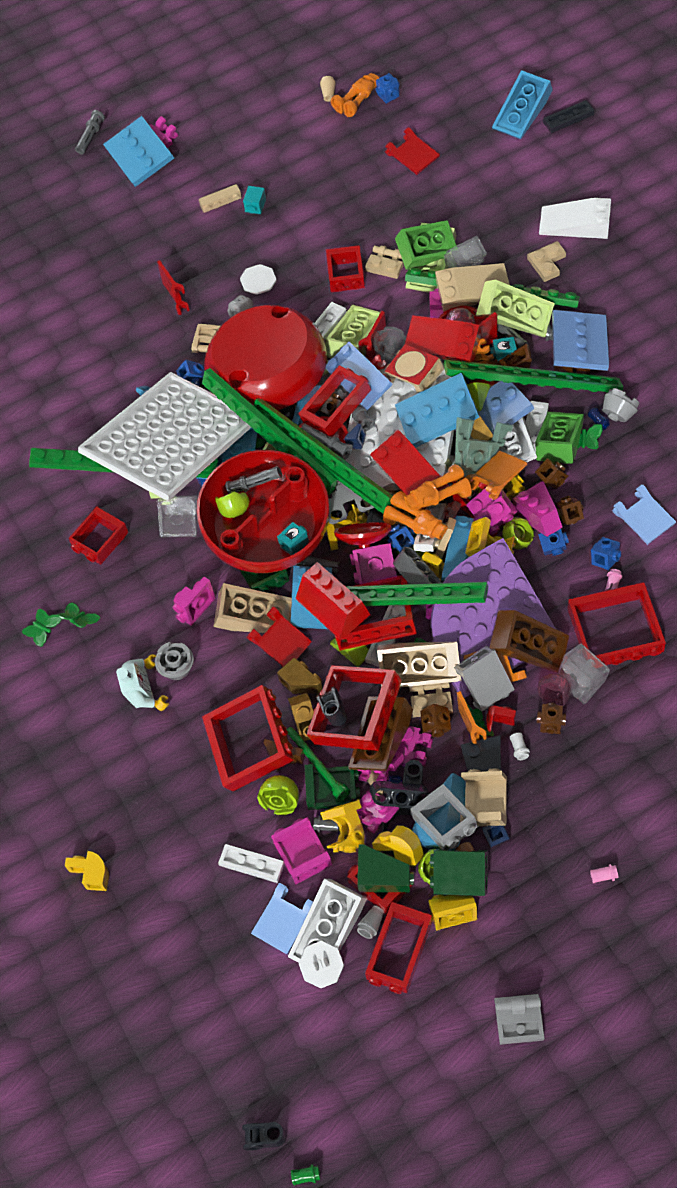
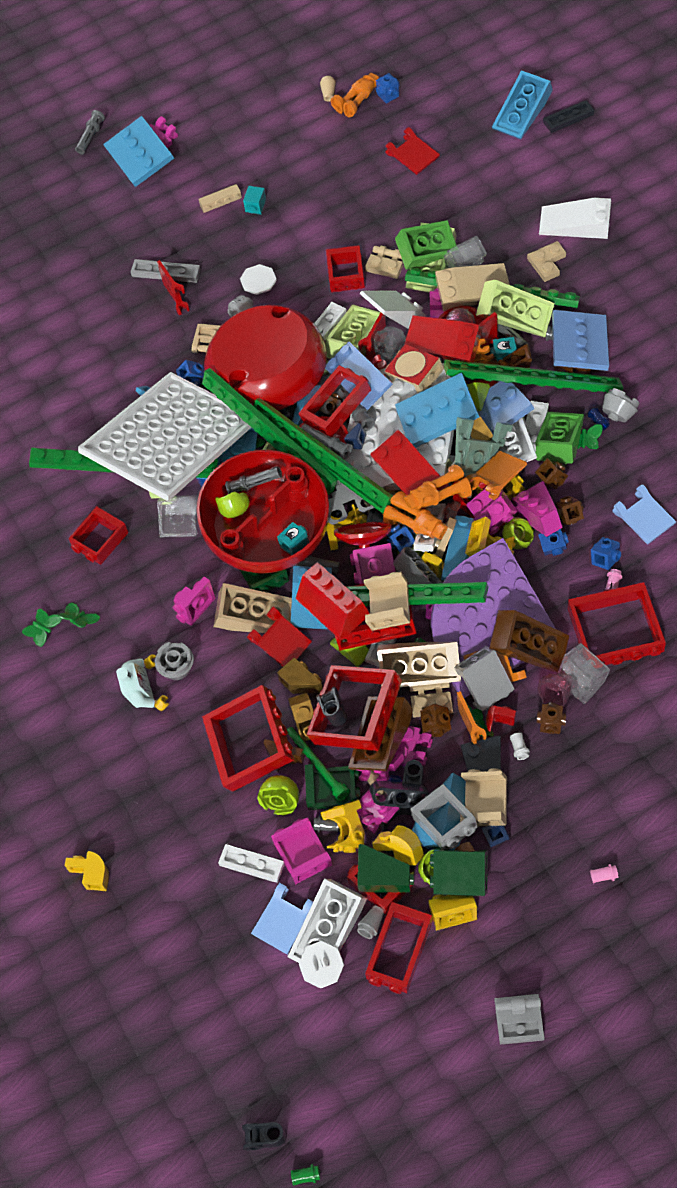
(177, 271): none -> light grey plate
(388, 601): none -> tan panel
(394, 305): none -> white slope

